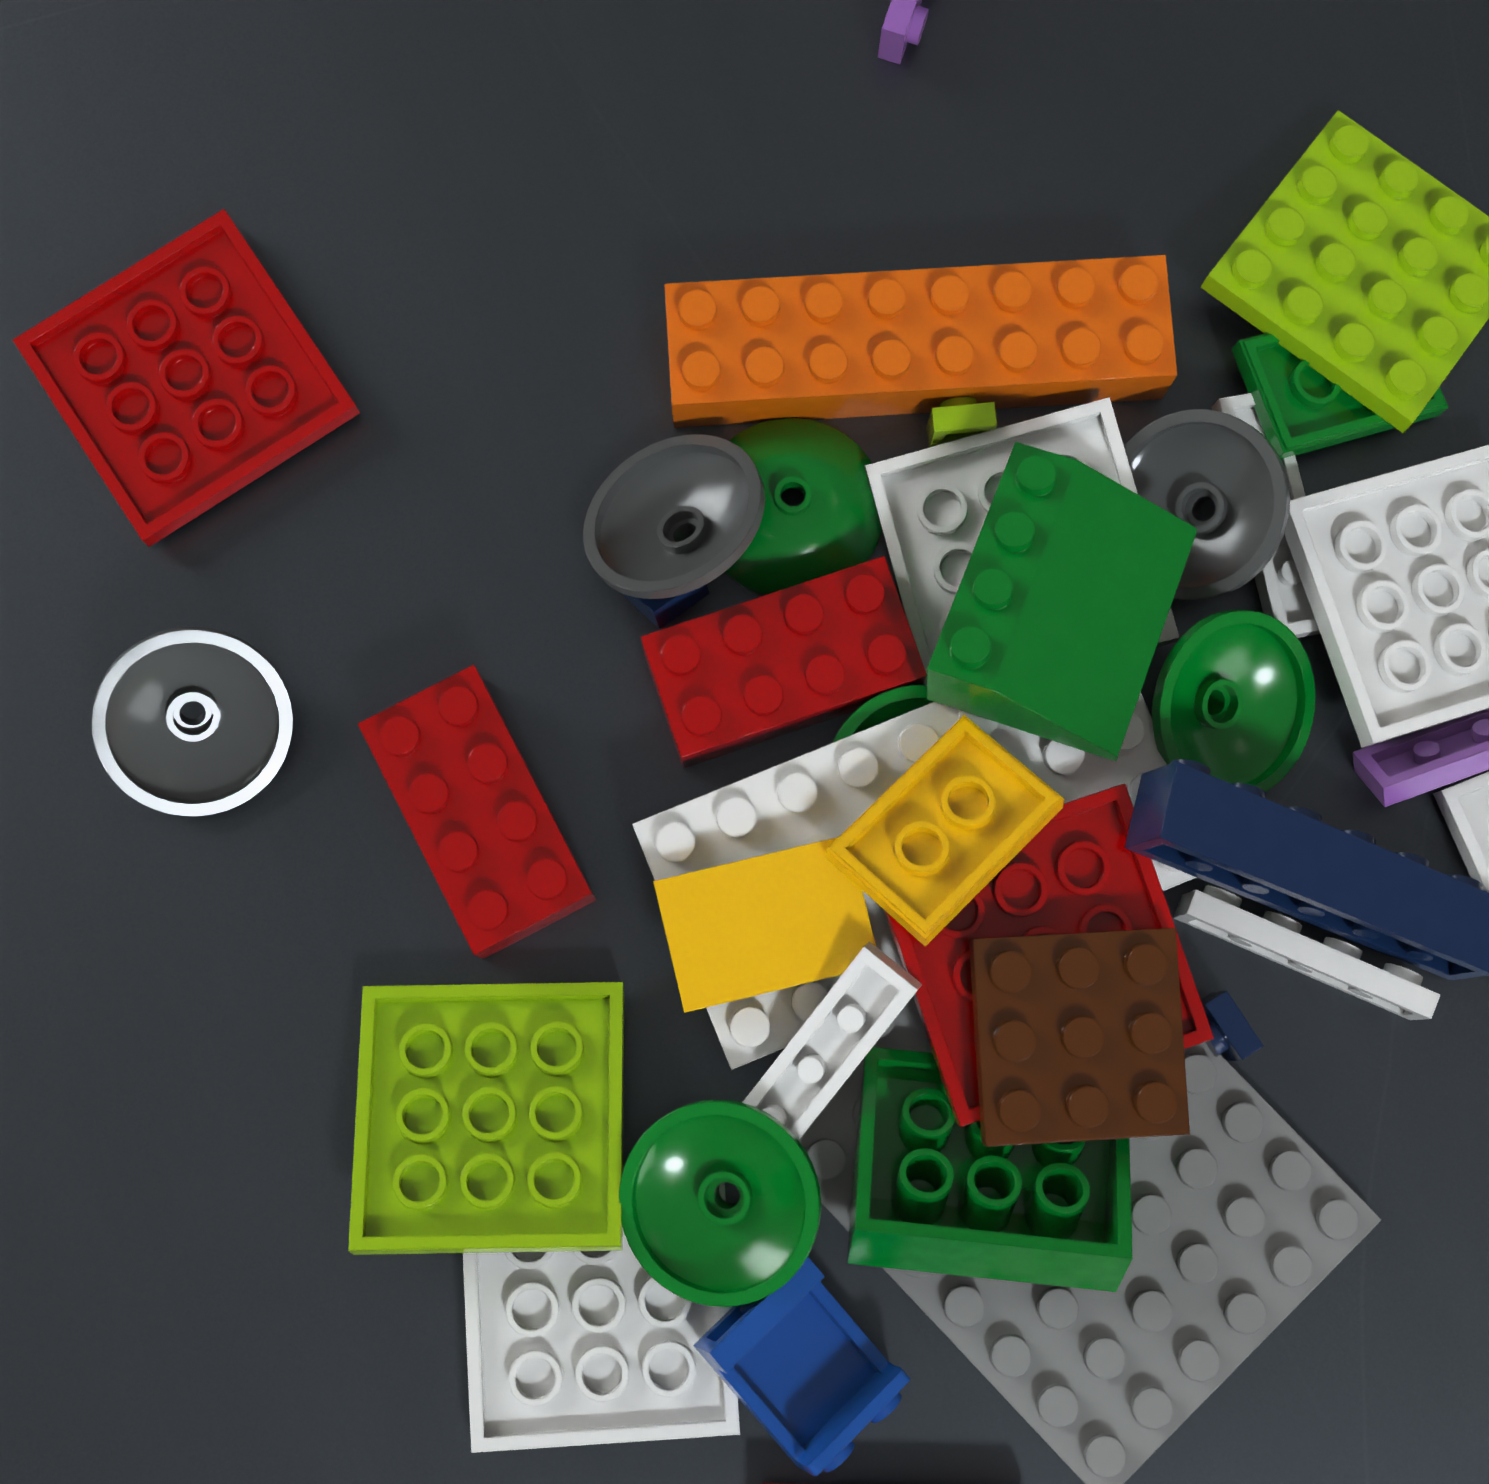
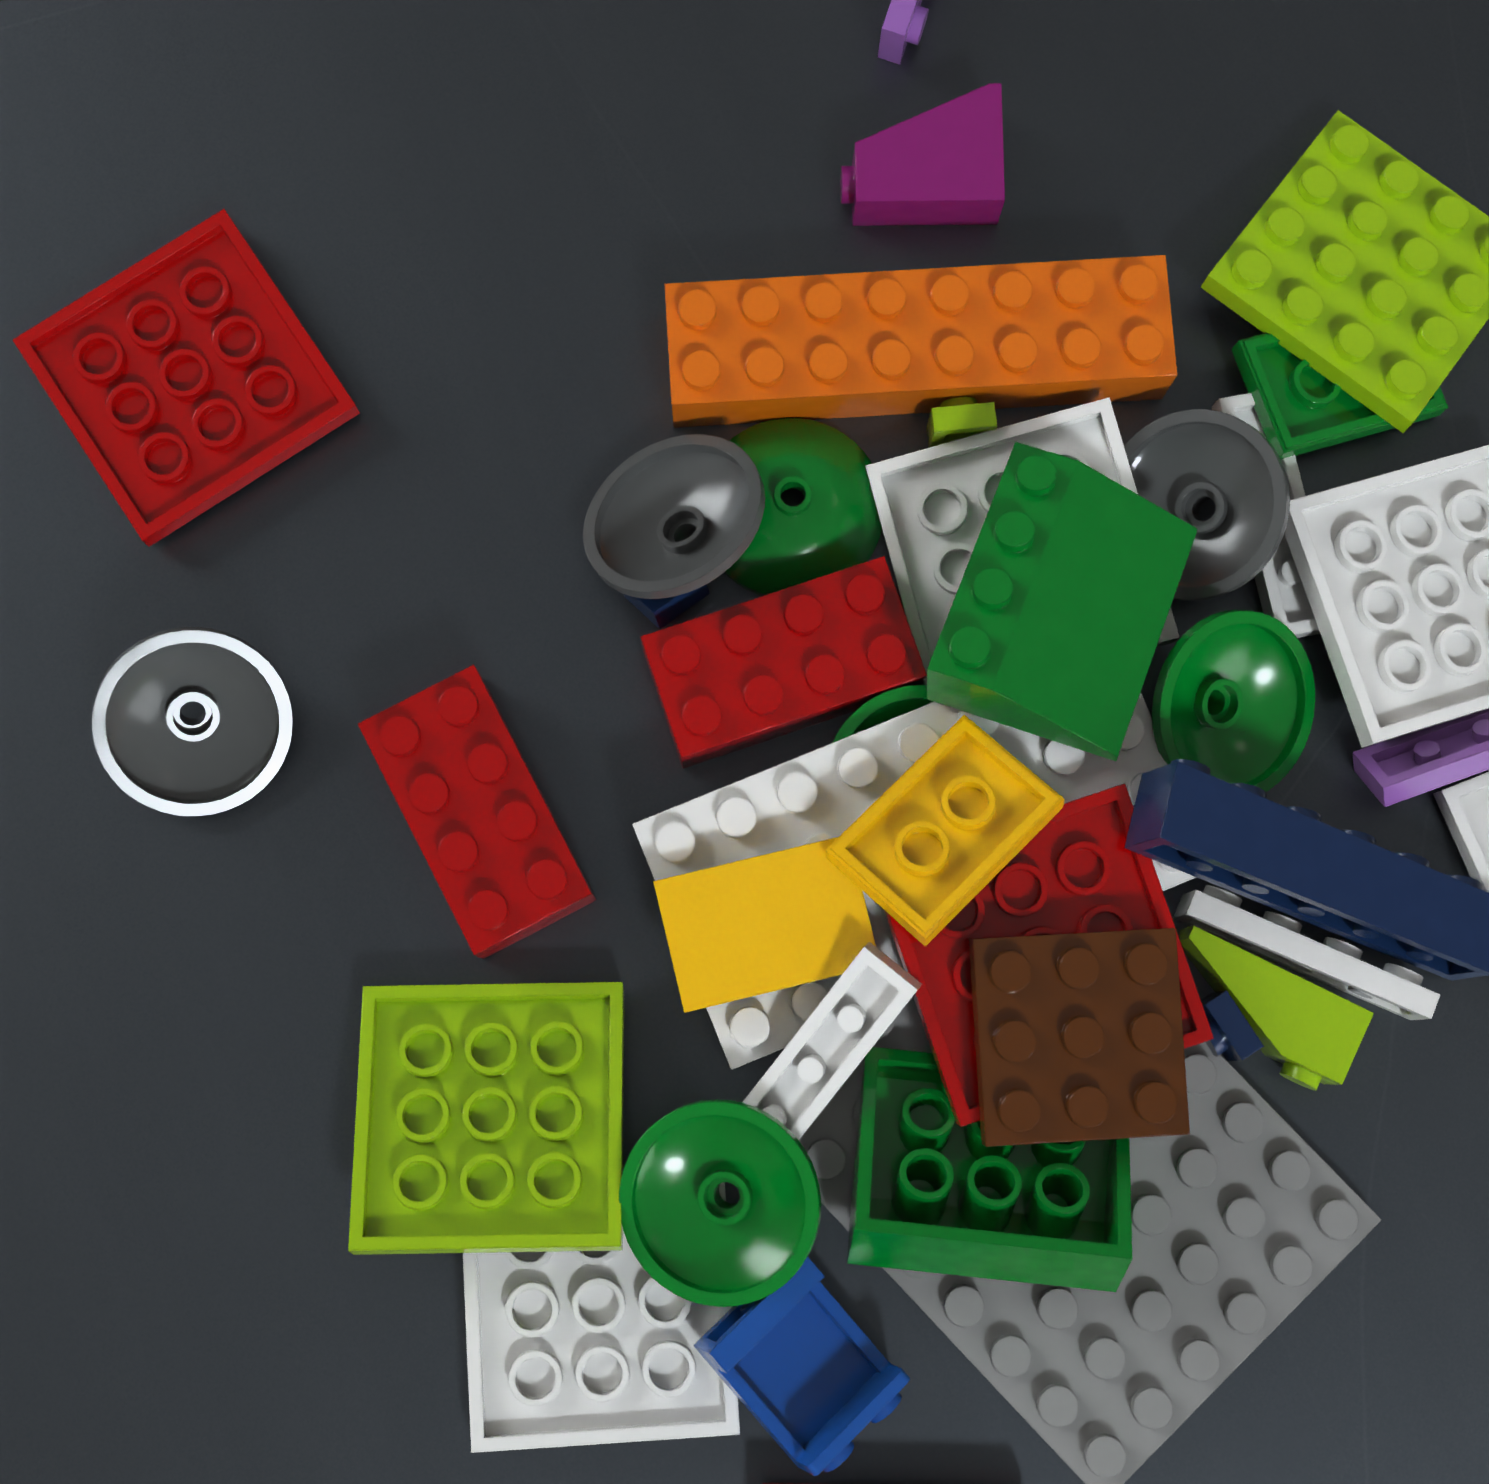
(932, 167): none -> magenta slope
(1294, 1019): none -> lime slope

